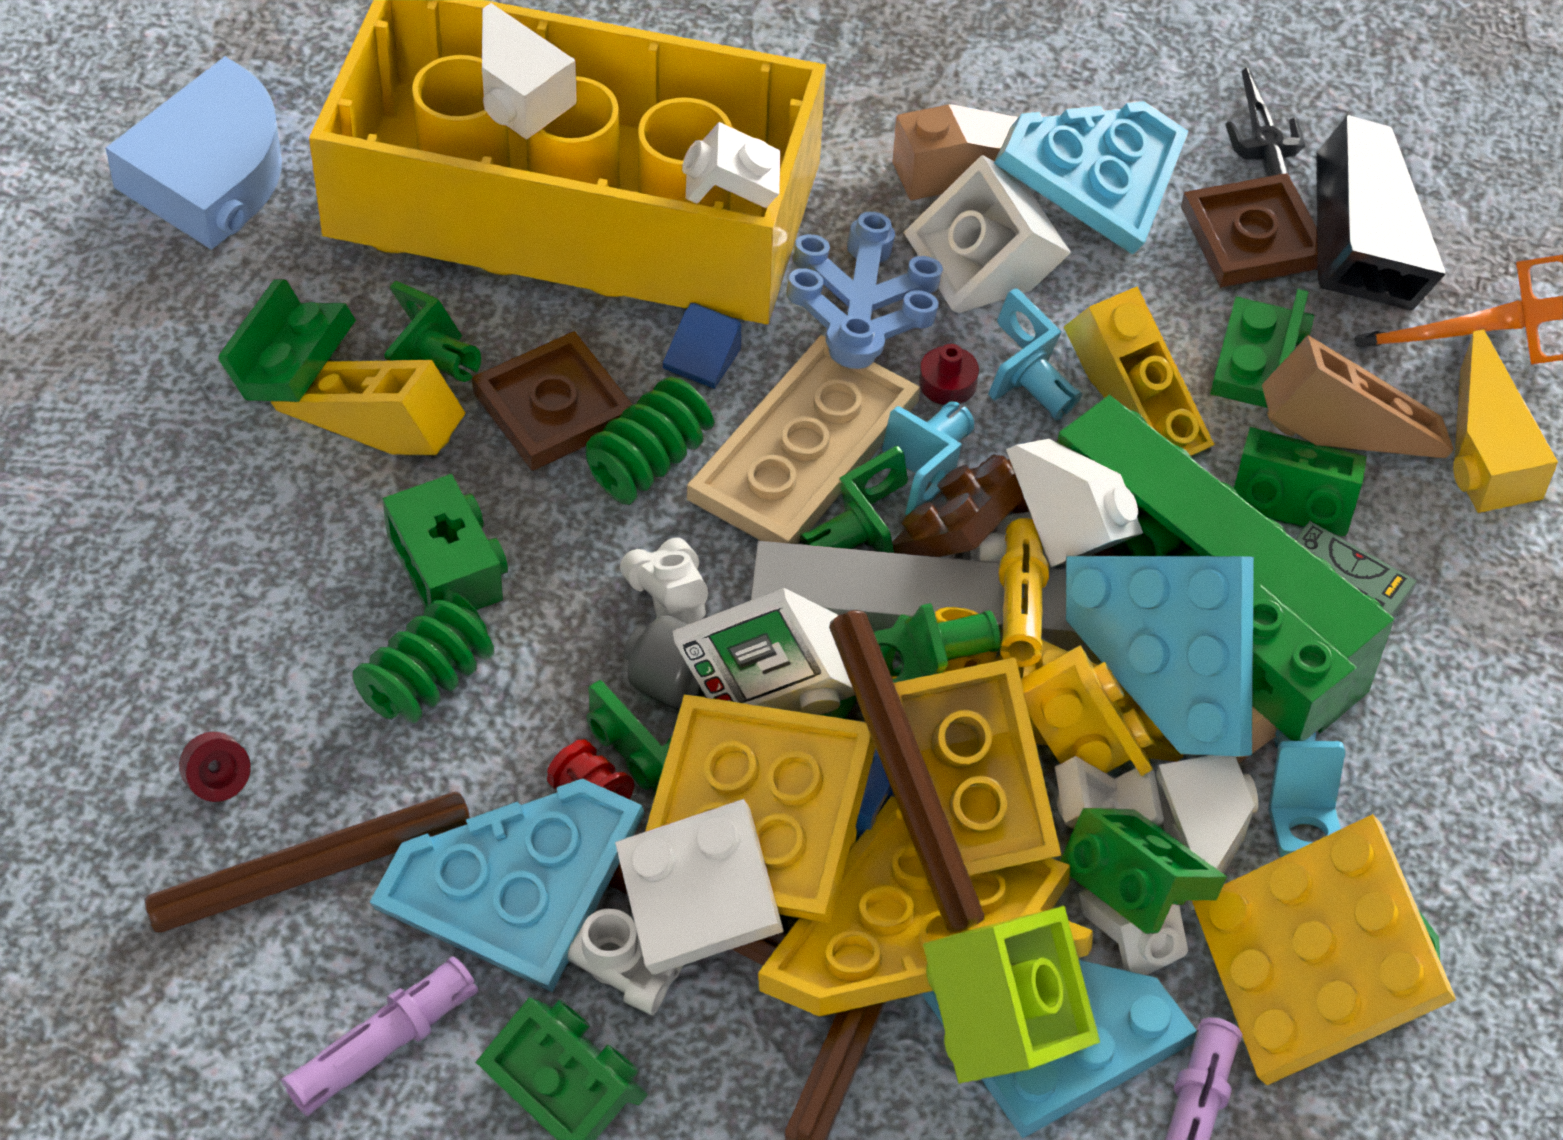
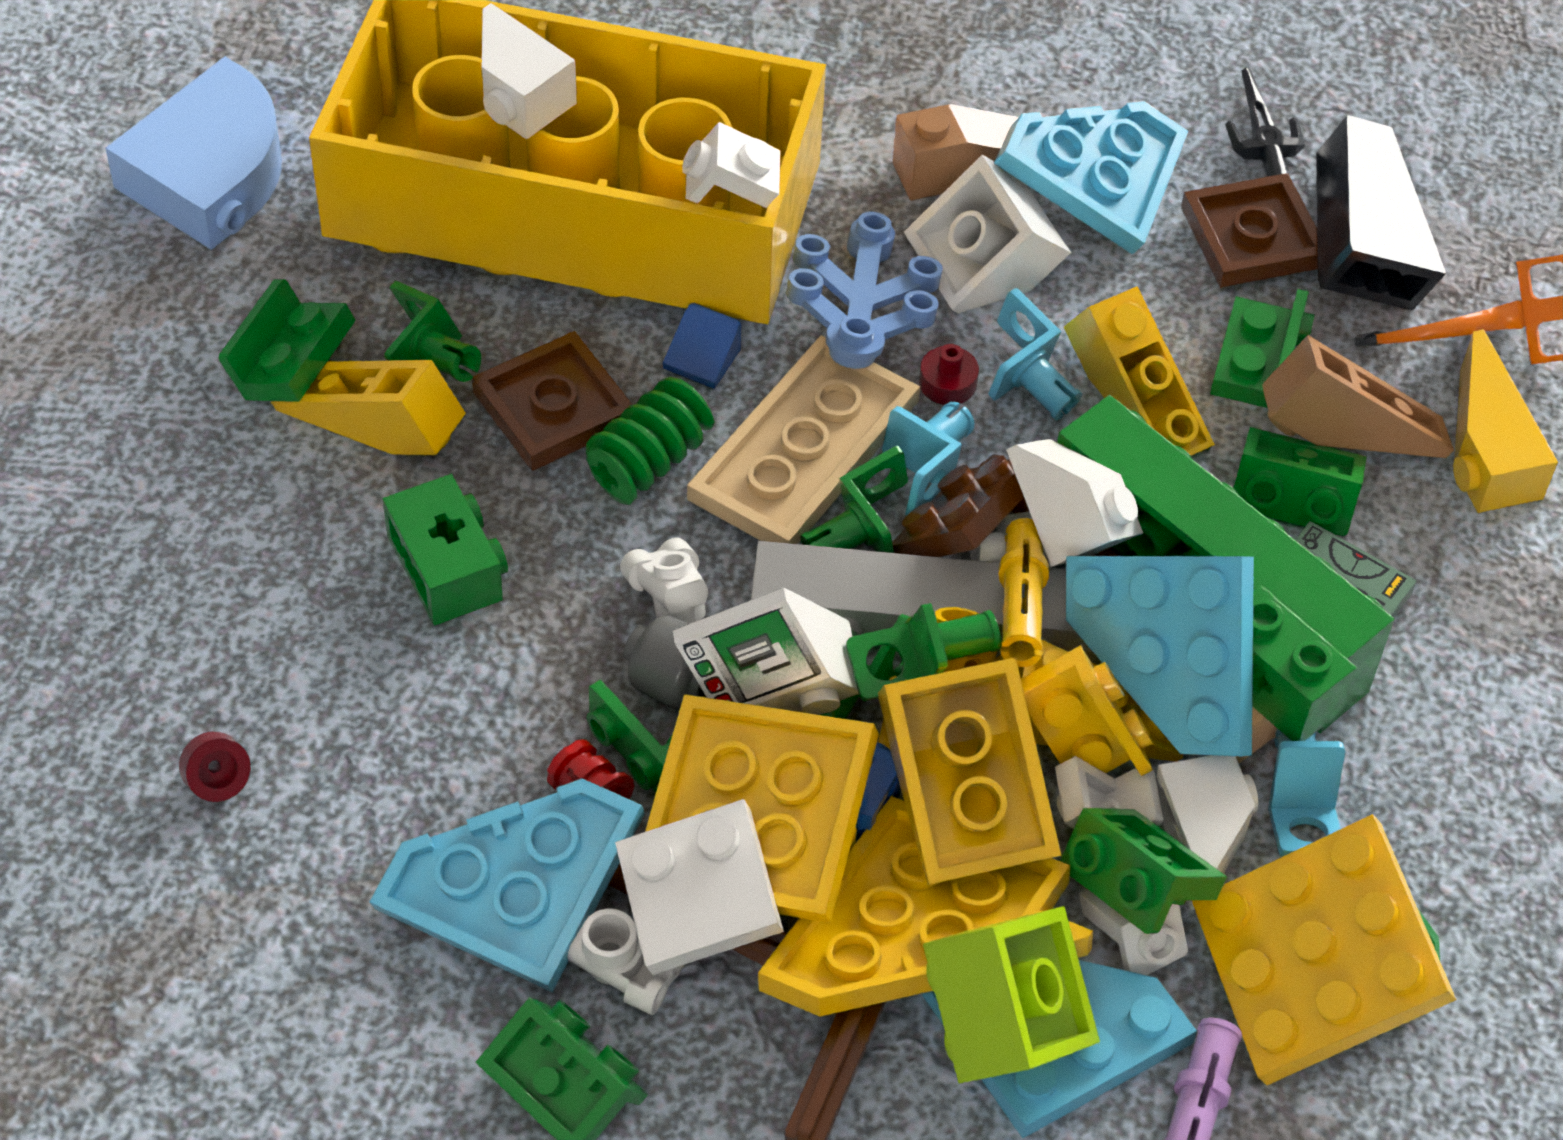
(302, 862): reddish brown axle -> none
(369, 1043): lavender pin -> none
(424, 657): green piece -> none
(906, 771): reddish brown axle -> none

